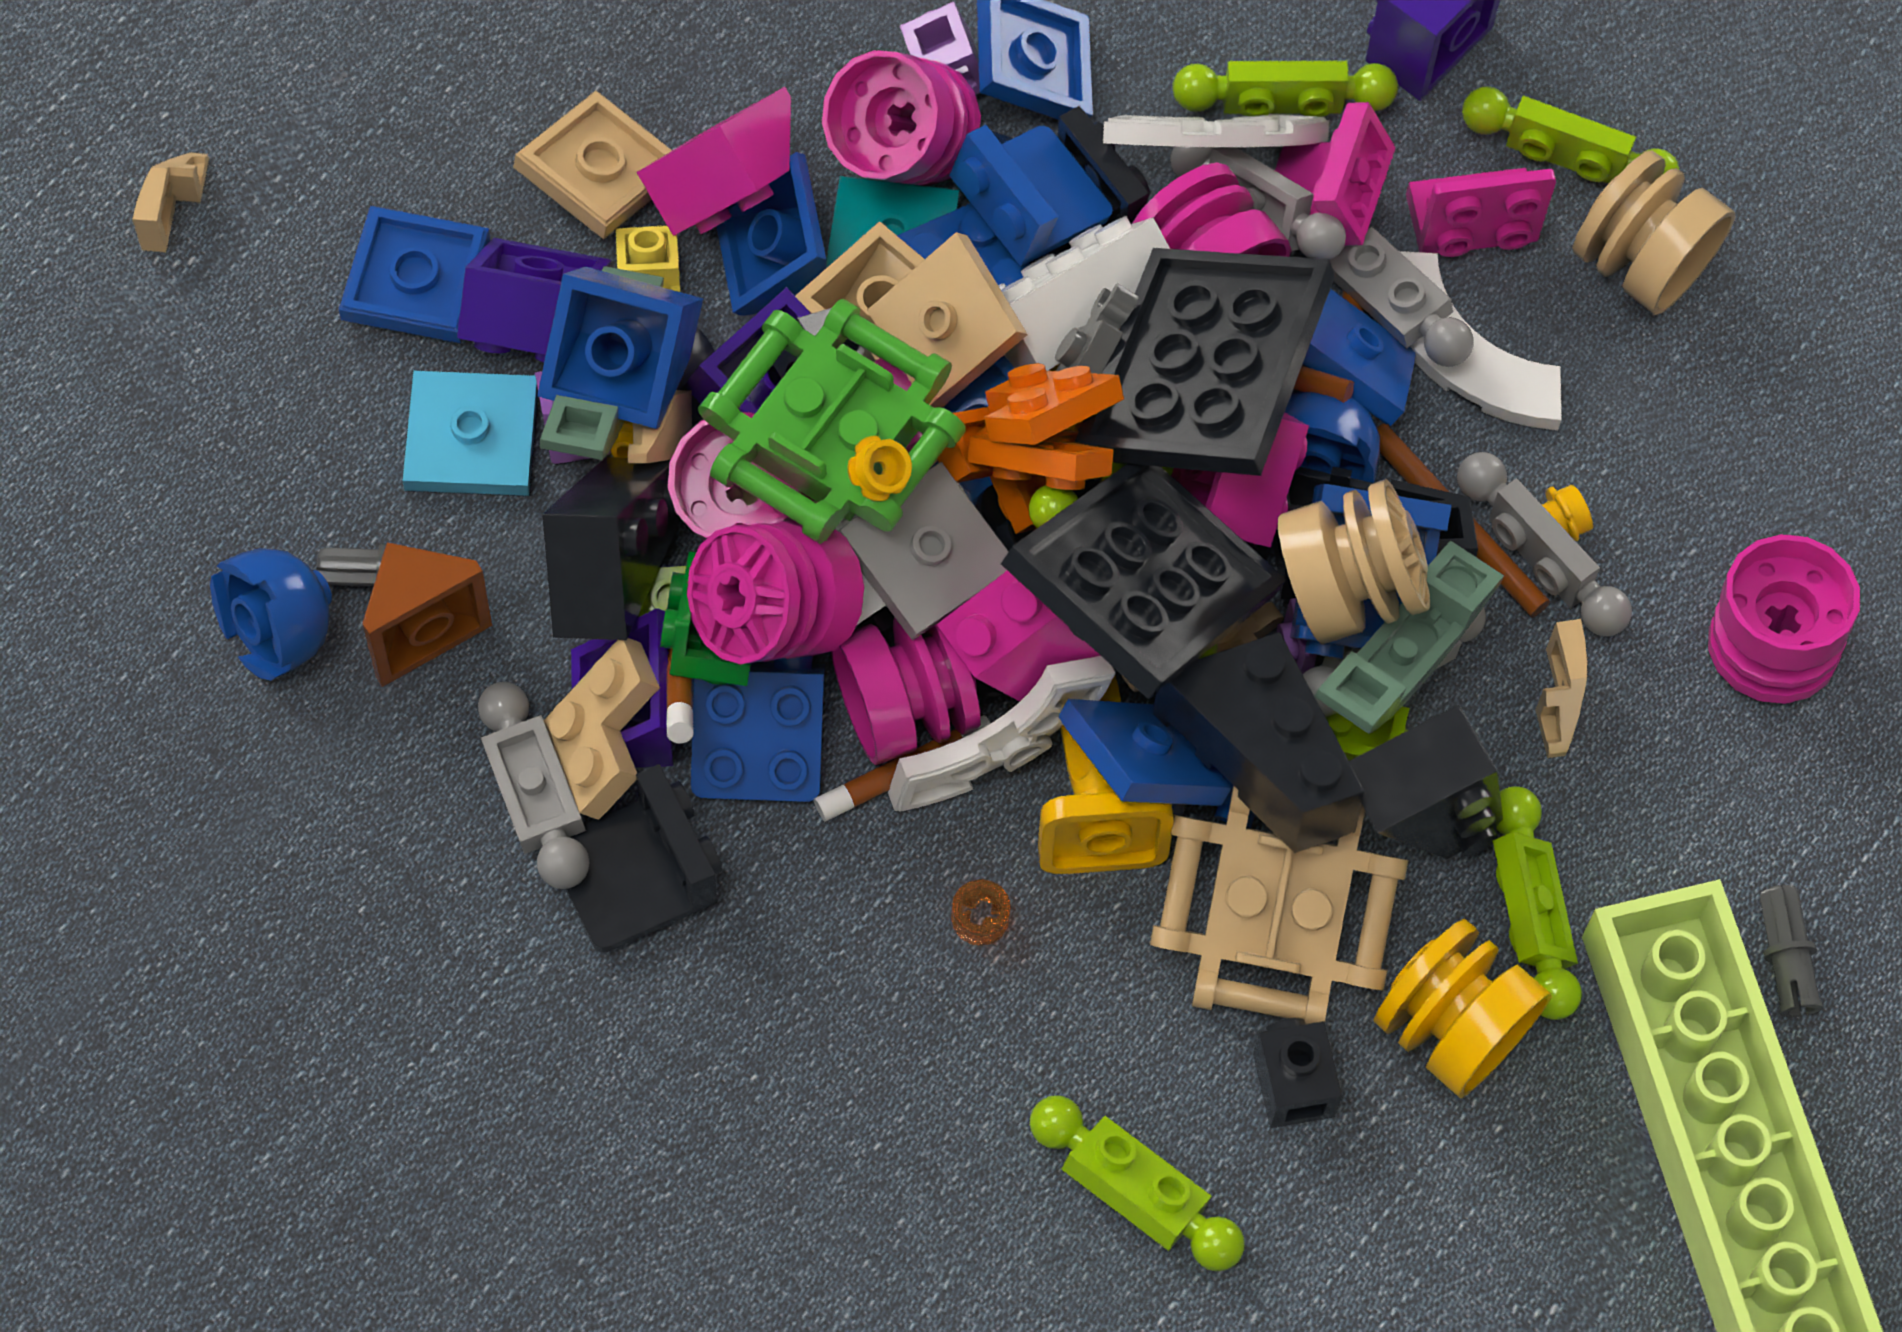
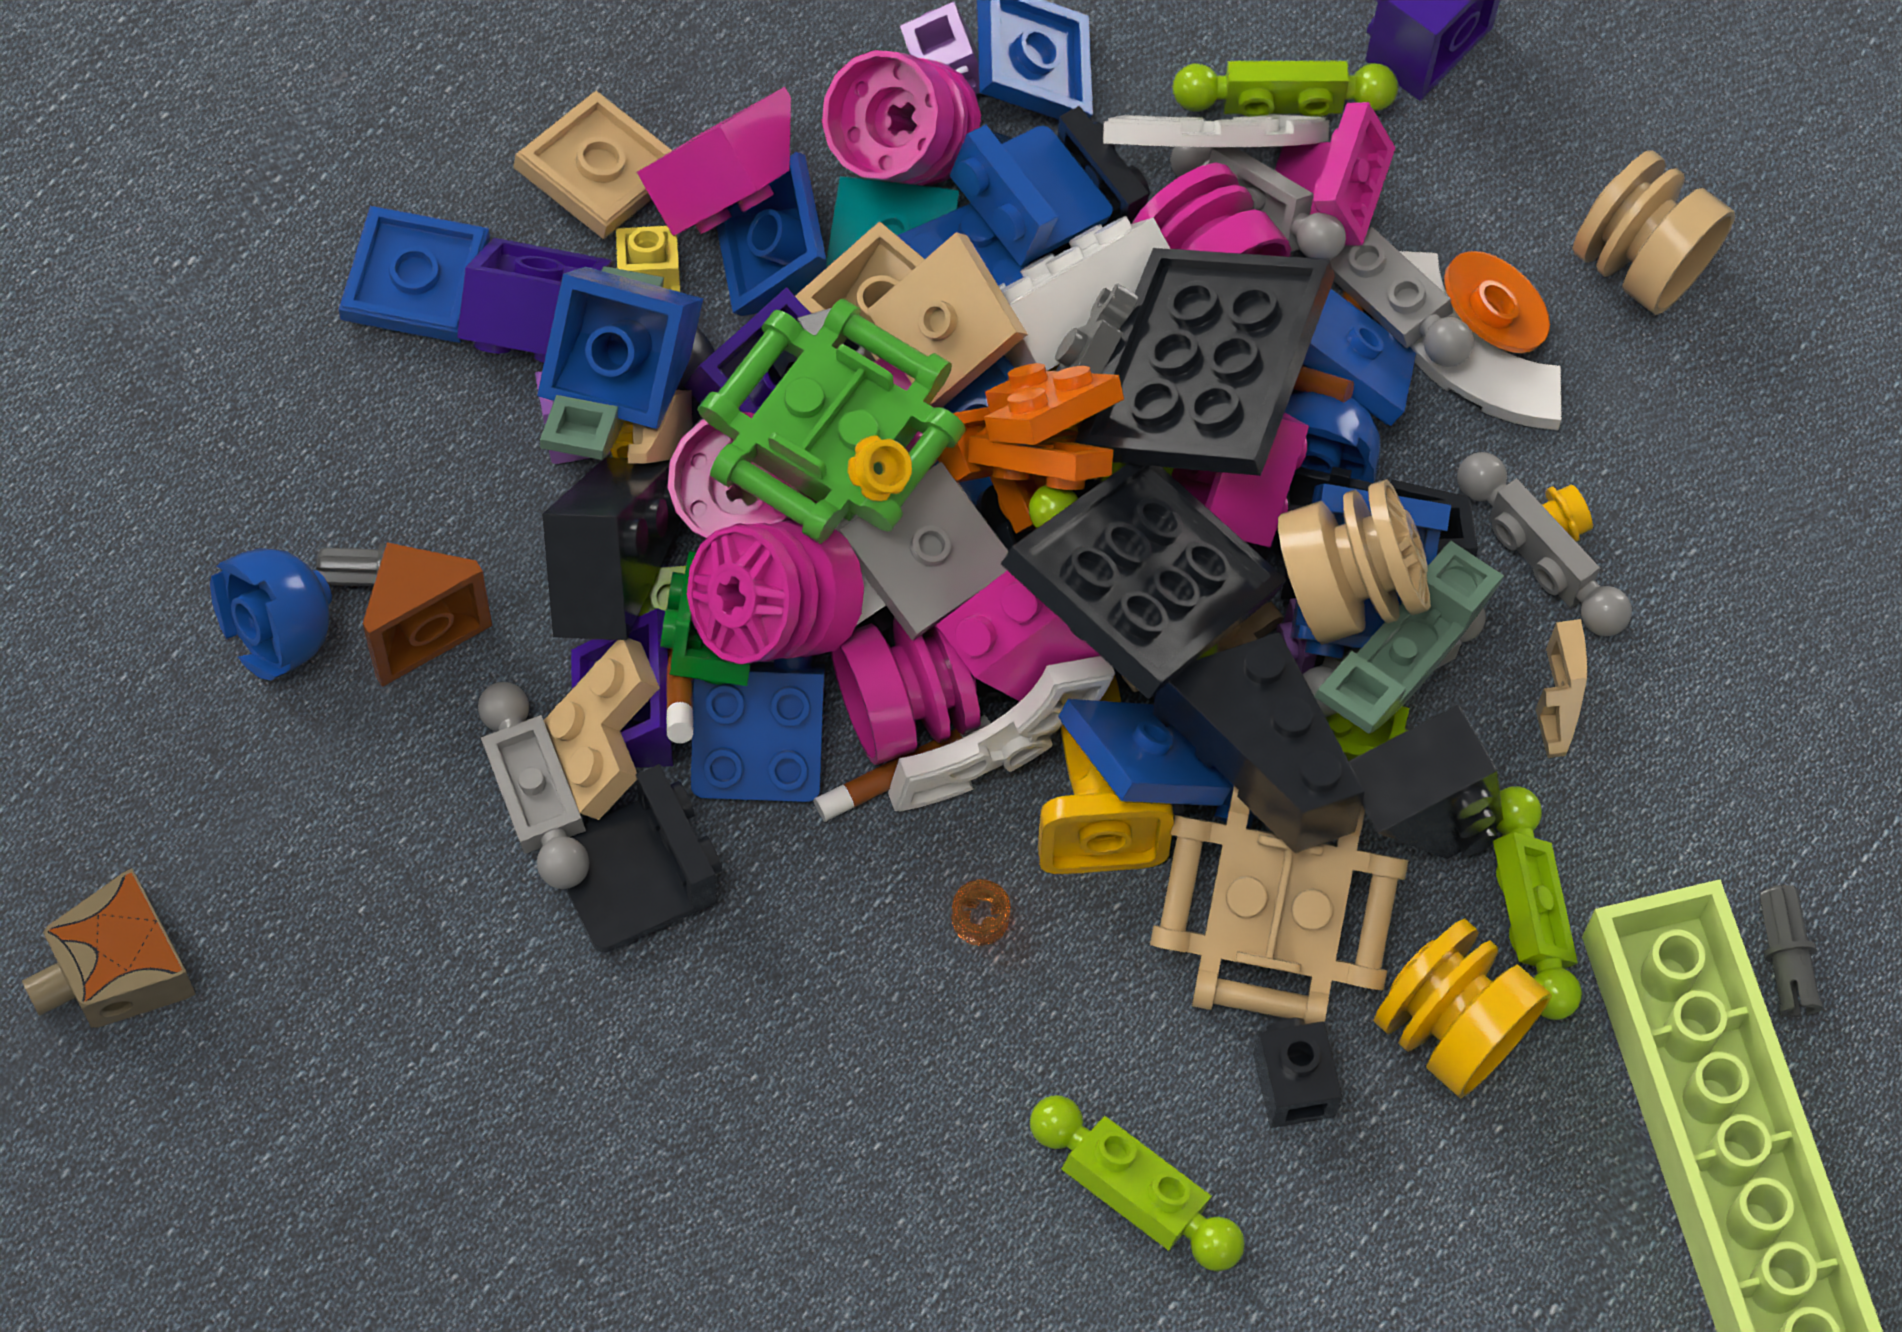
(110, 958): none -> torso
(166, 183): tan slope -> none
(470, 433): medium azure plate -> none
(1480, 210): dark pink bracket -> none
(1489, 552): dark orange bar -> none
(1497, 302): none -> orange dish
(1555, 135): lime plate -> none
(1783, 618): dark pink wheel -> none

